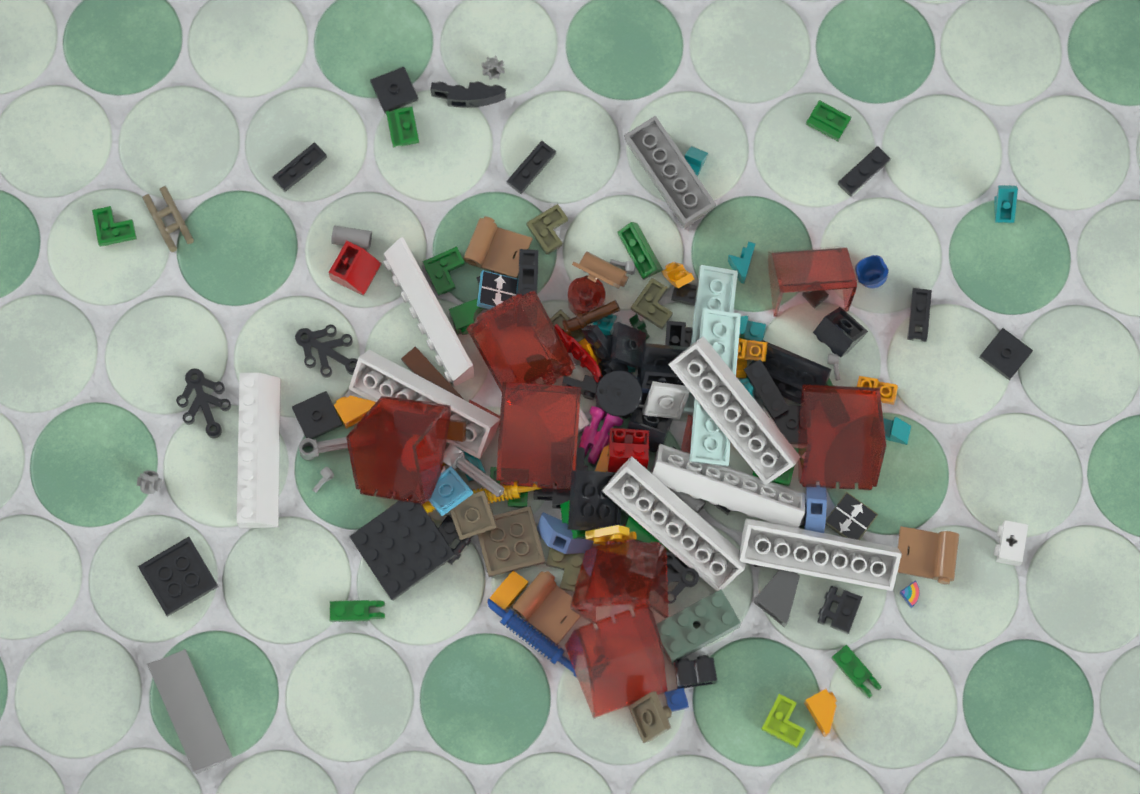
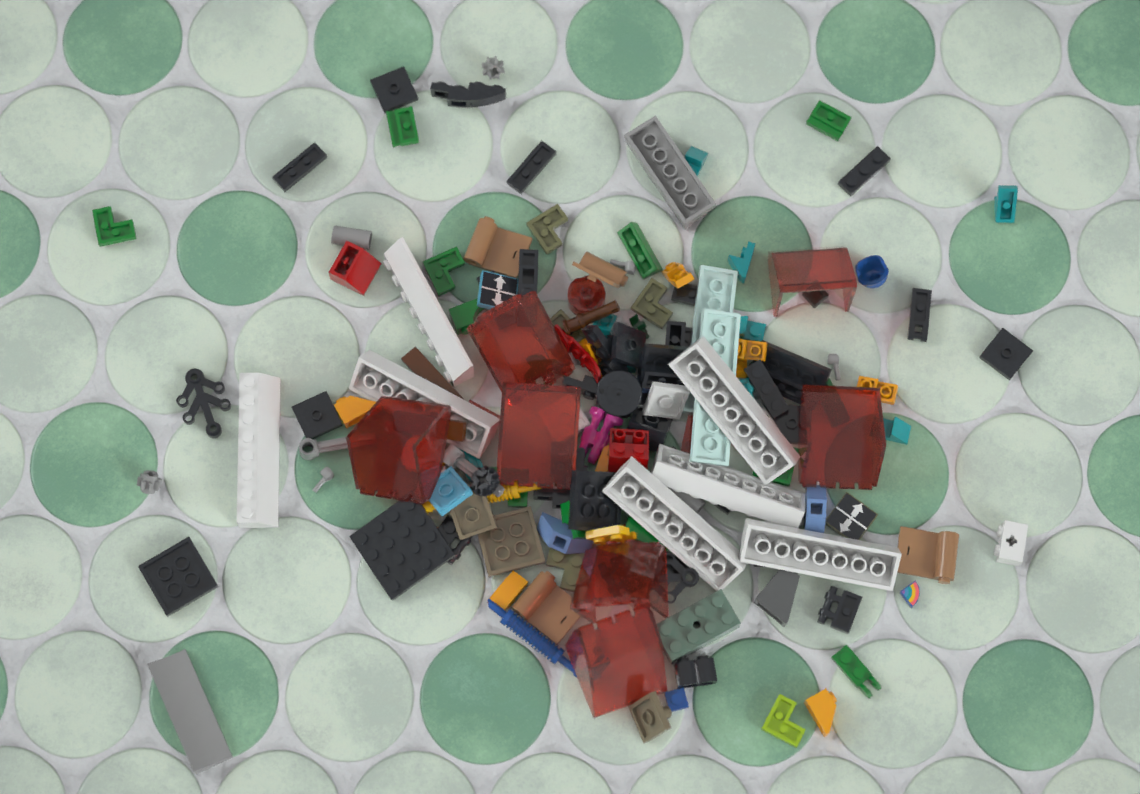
(157, 215): dark tan piece -> none
(324, 348): black plant -> none
(354, 610): green hinge -> none
(484, 489): none -> black gear
(839, 331): black slope -> none

